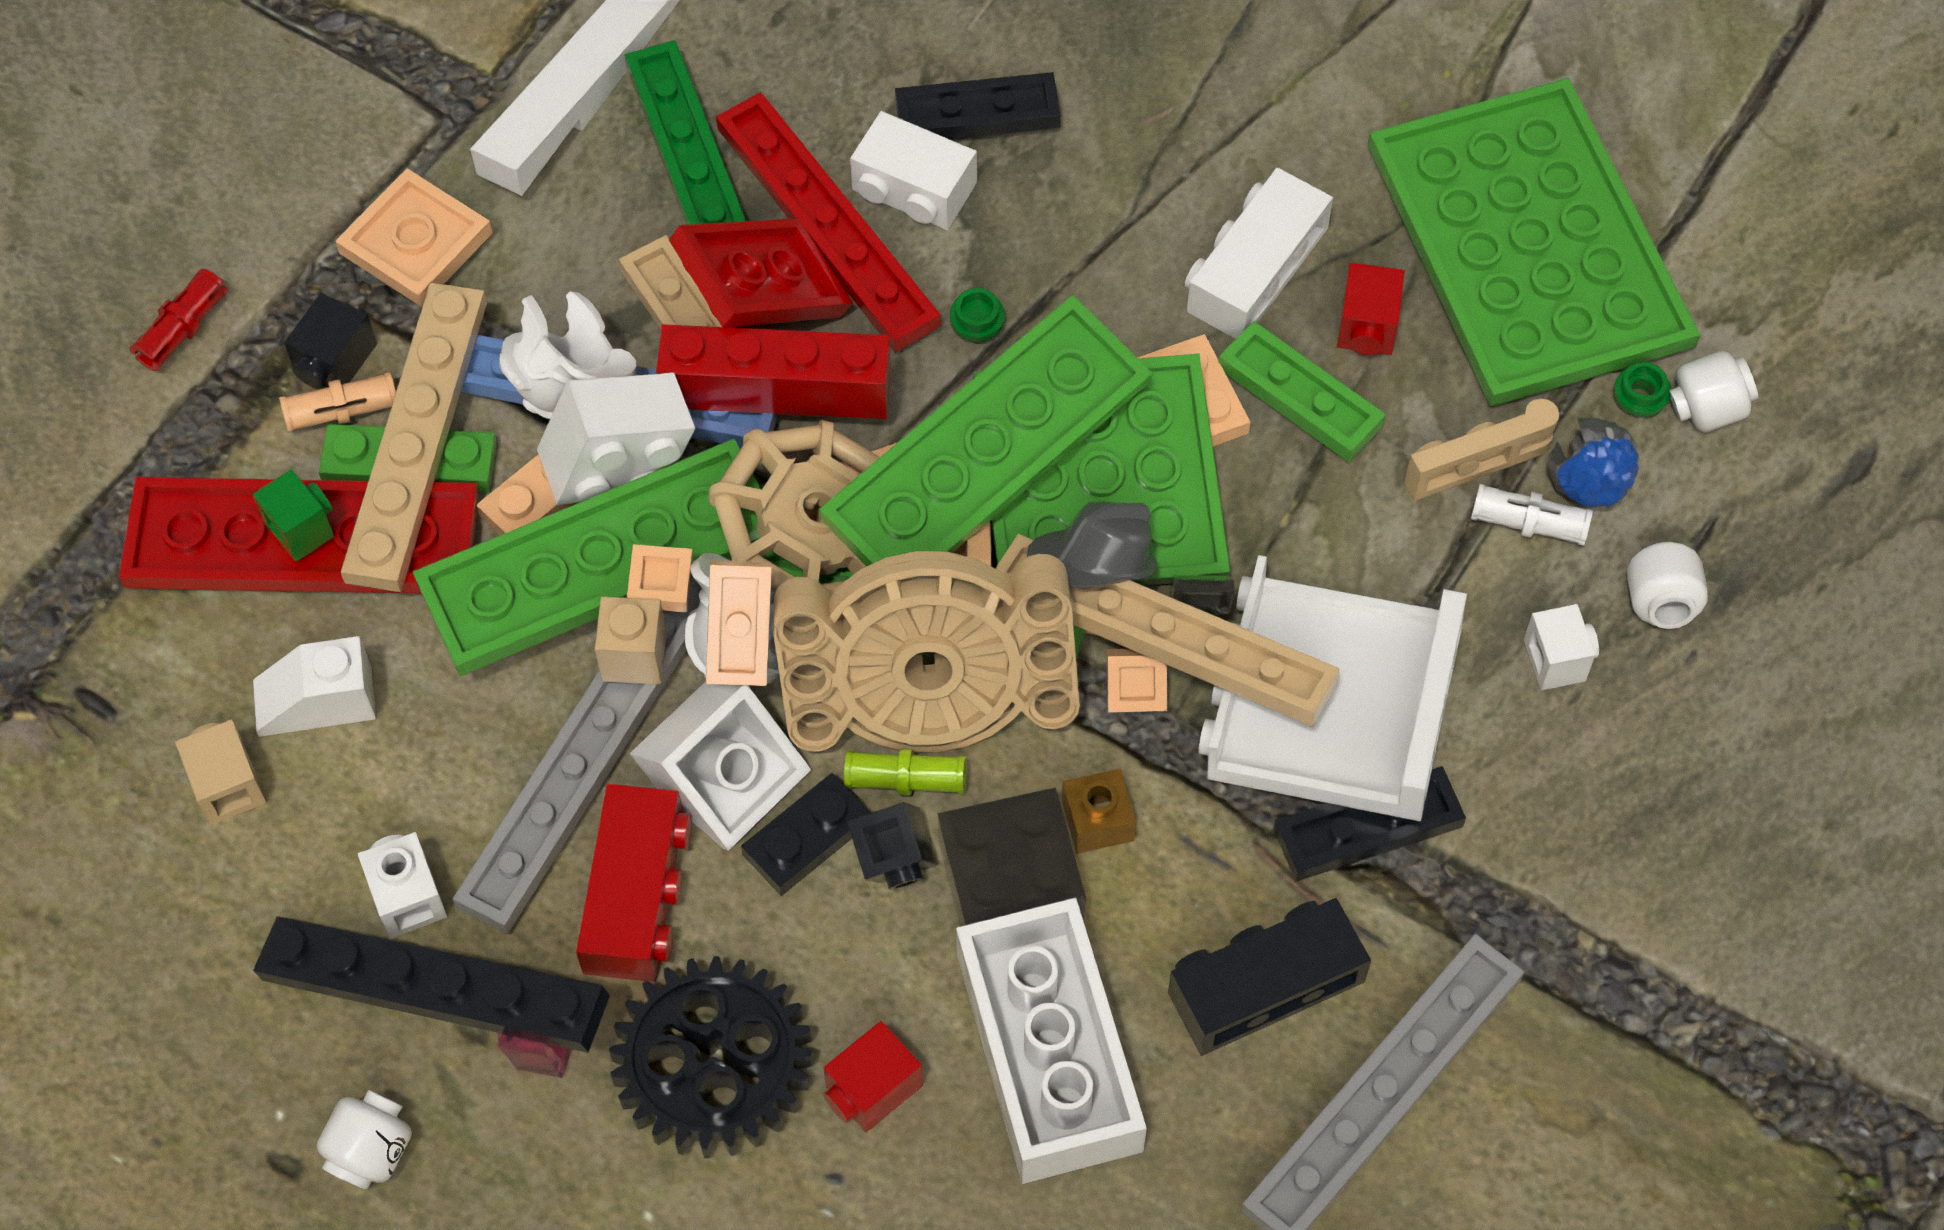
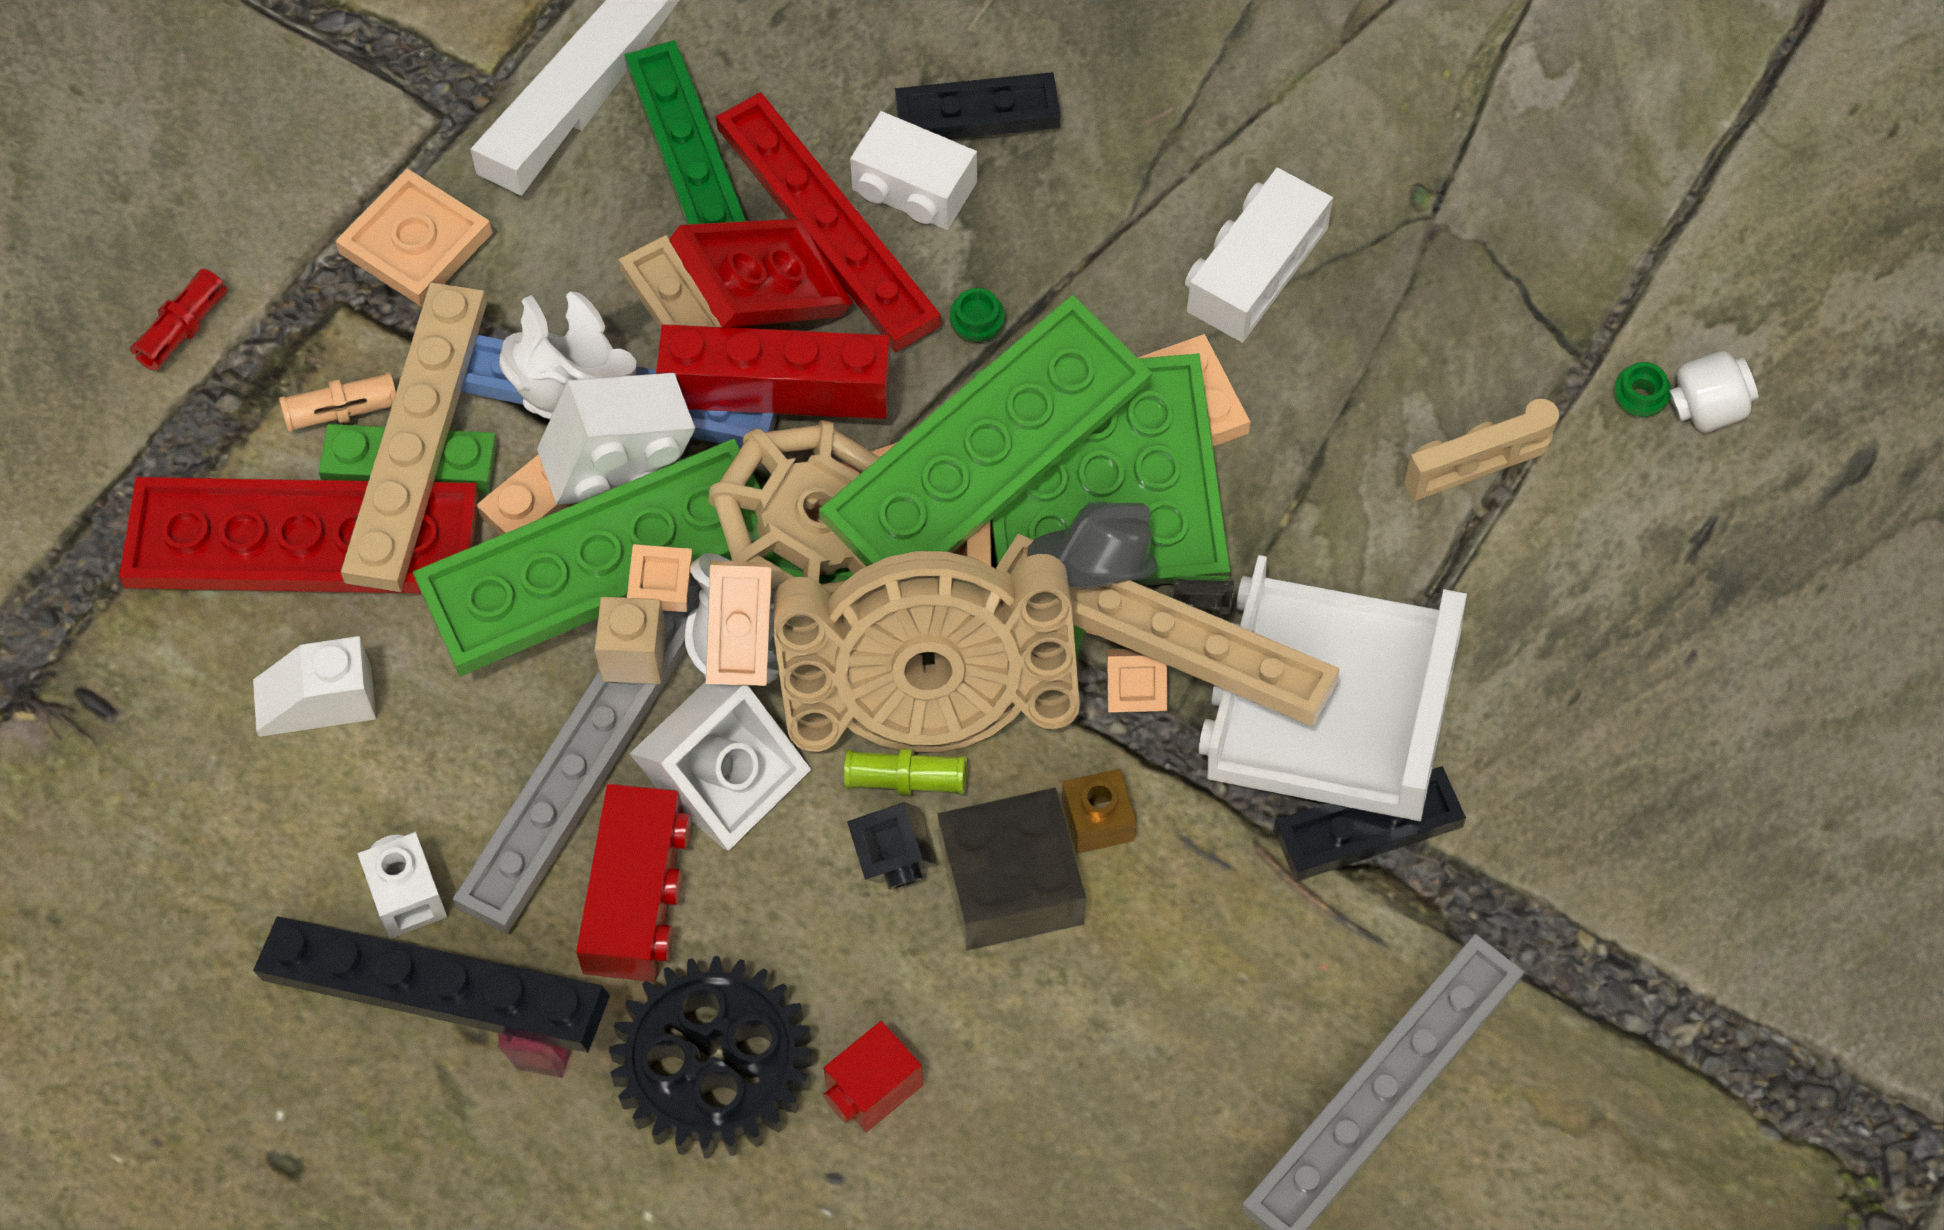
(220, 771): tan brick -> none
(295, 514): green plate -> none
(330, 342): black brick -> none
(364, 1139): white head -> none
(804, 834): black plate -> none
(1050, 1040): white brick -> none
(1267, 974): black brick -> none
(1301, 391): bright green plate -> none
(1370, 309): red brick -> none
(1532, 241): bright green plate -> none
(1532, 514): white pin -> none
(1560, 646): white plate -> none
(1600, 464): blue piece -> none
(1667, 584): white head -> none

